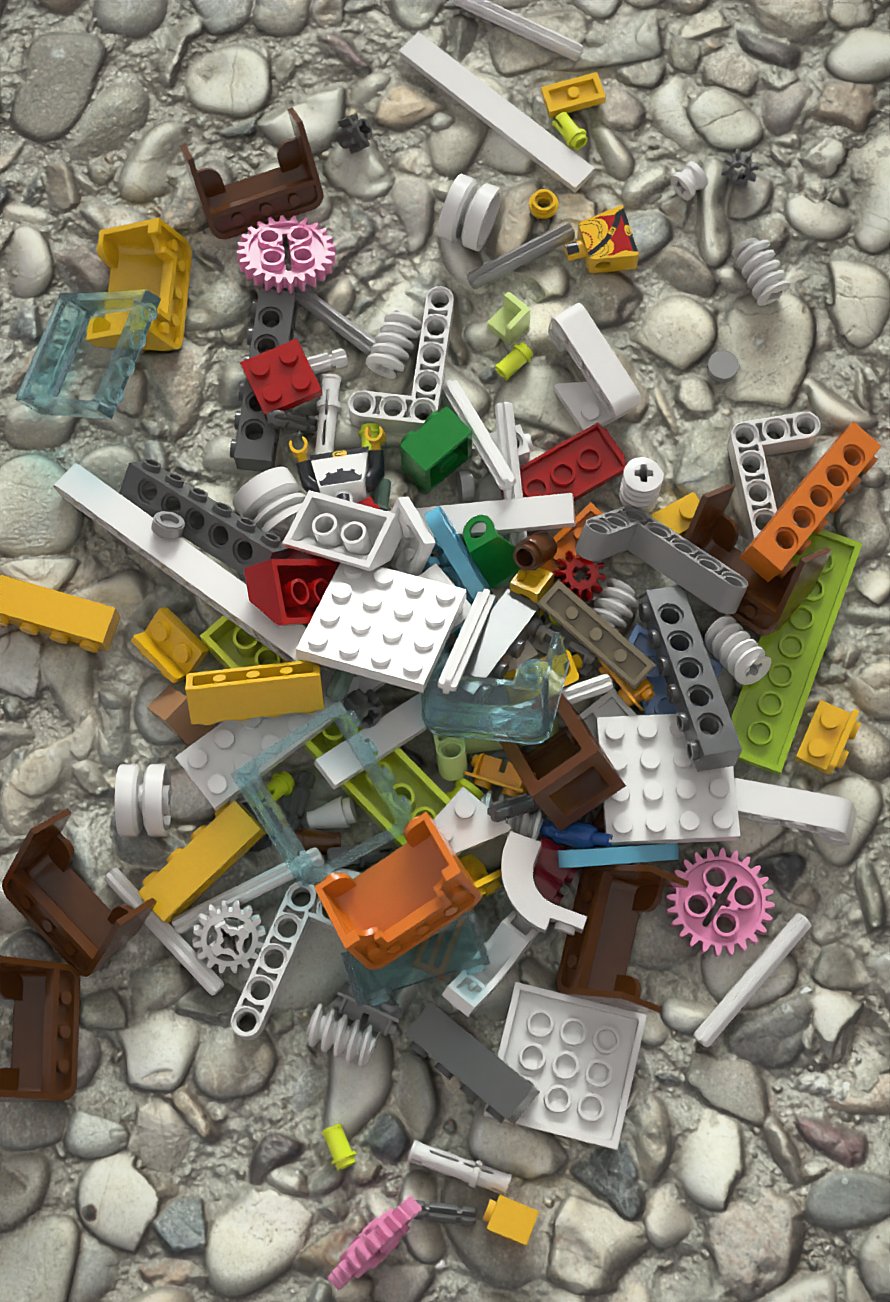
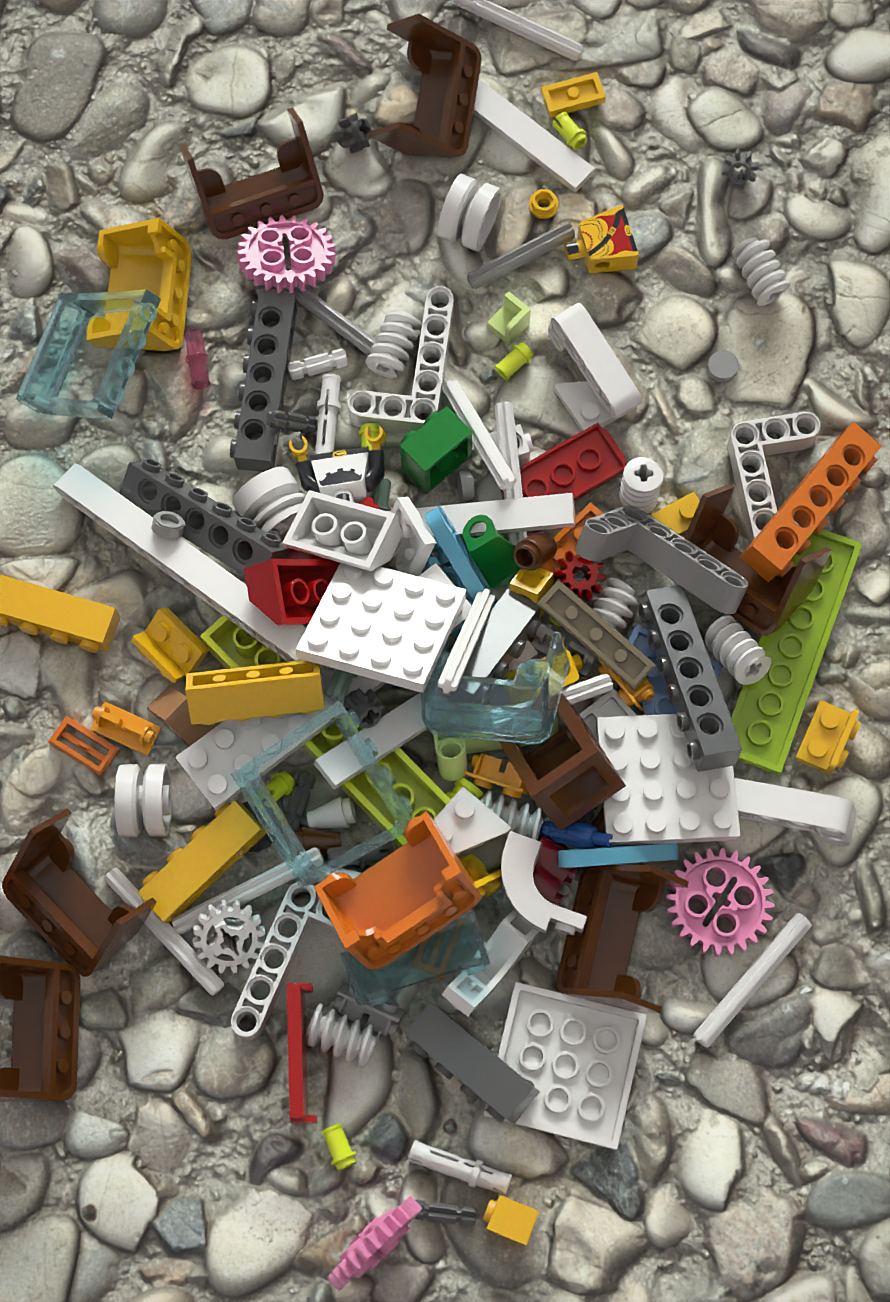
(105, 760): none -> orange tile
(125, 728): none -> light orange hinge
(197, 358): none -> clear pink axle
(281, 378): red plate -> none
(297, 1053): none -> red brick
(446, 91): none -> reddish brown windscreen
(512, 807): dark grey axle -> none
(689, 180): white wheel -> none

